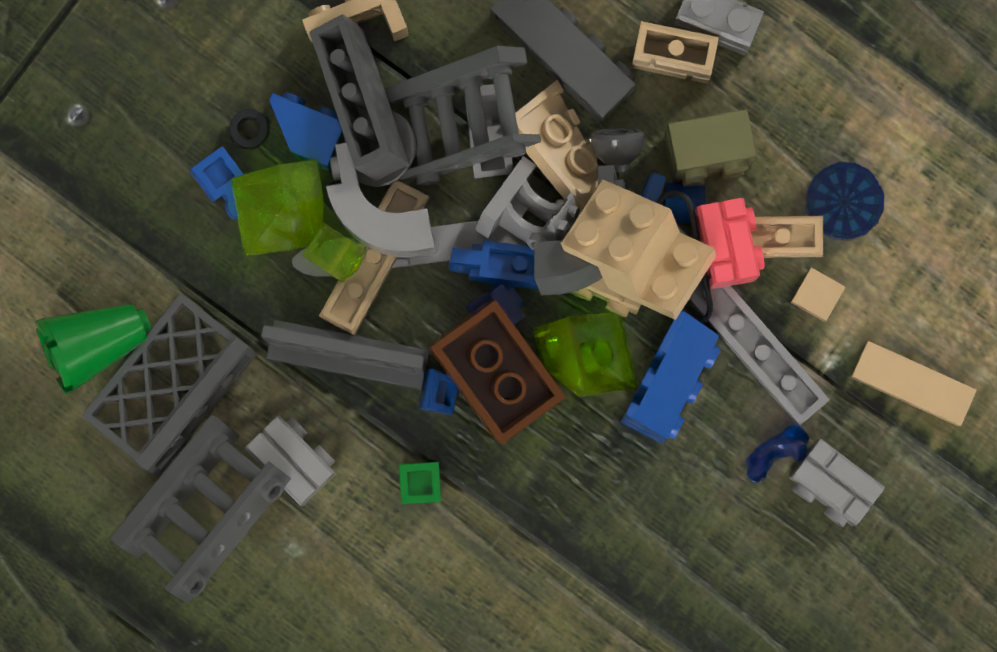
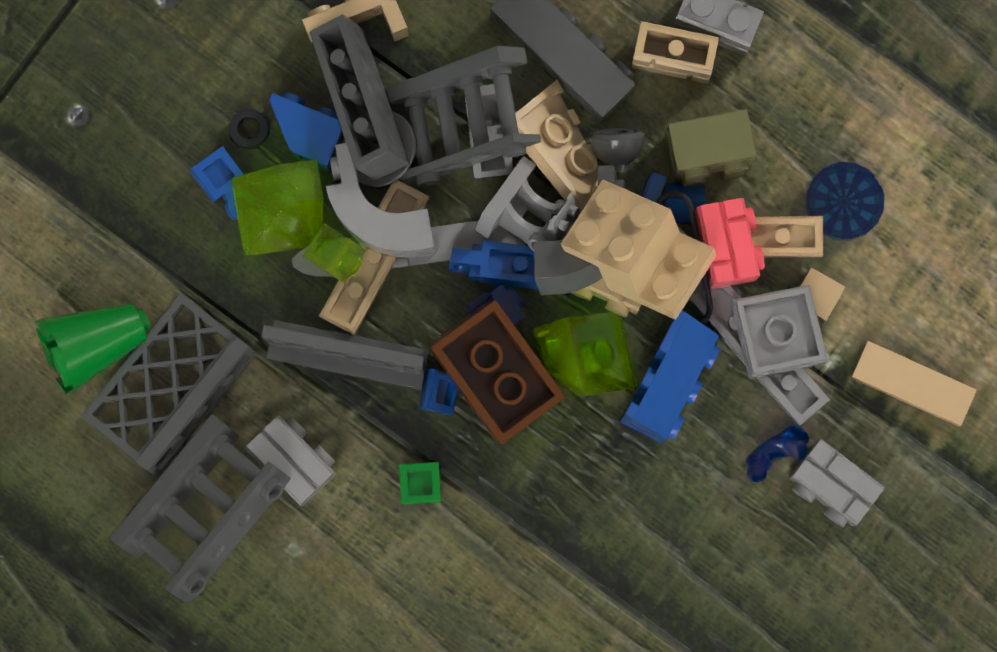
(779, 331): none -> light grey tile

